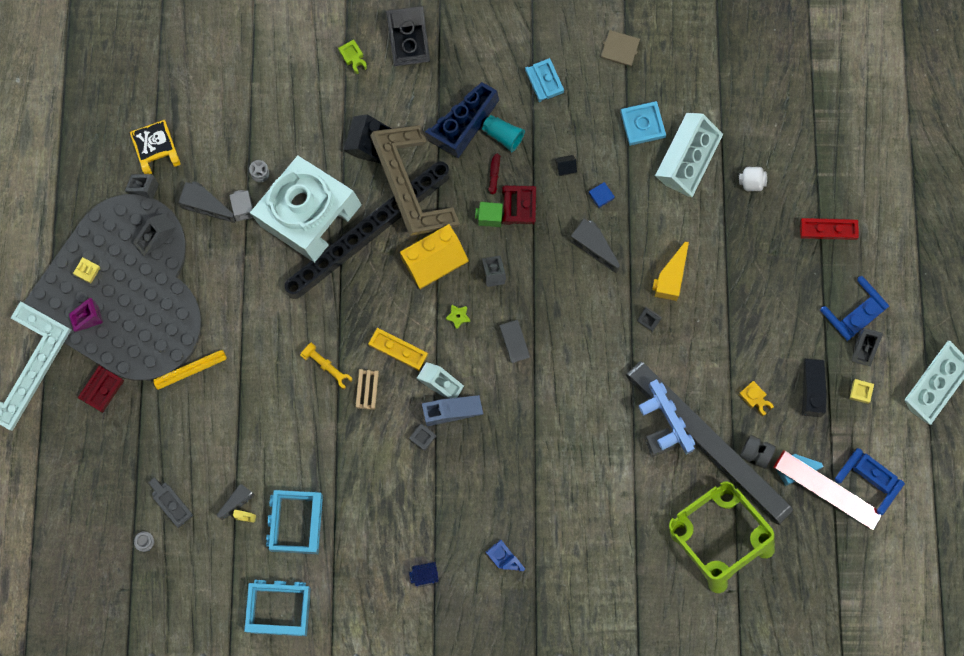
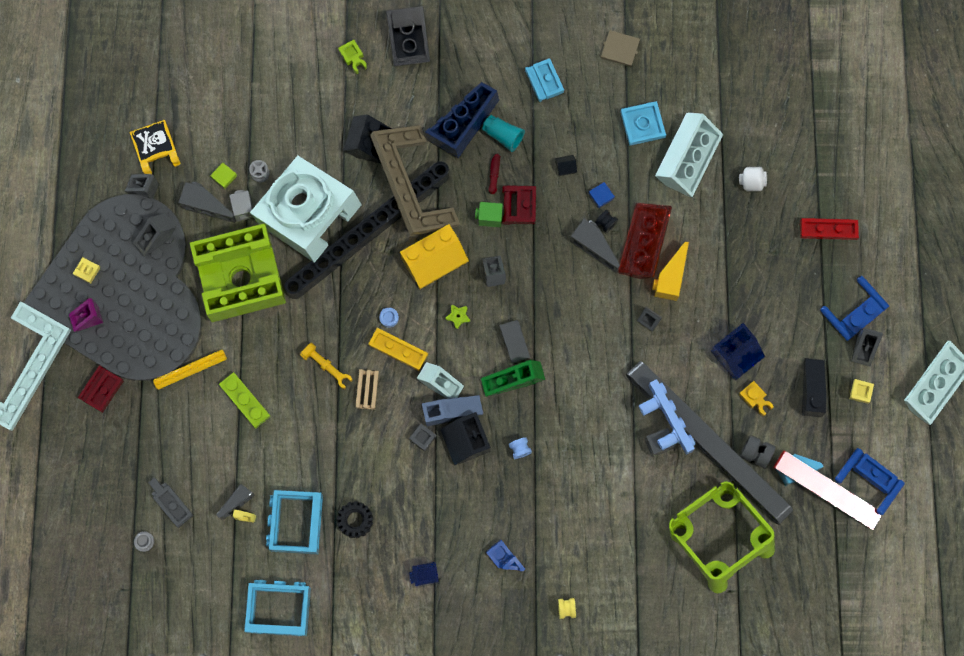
(223, 175): none -> lime tile
(224, 256): none -> lime piece
(244, 400): none -> lime plate
(355, 532): none -> black tyre
(389, 317): none -> light blue tile
(465, 439): none -> black slope
(513, 378): none -> green slope
(520, 448): none -> light blue wheel
(567, 608): none -> light yellow wheel
(606, 221): none -> black wheel
(645, 240): none -> clear red slope
(738, 351): none -> clear blue slope

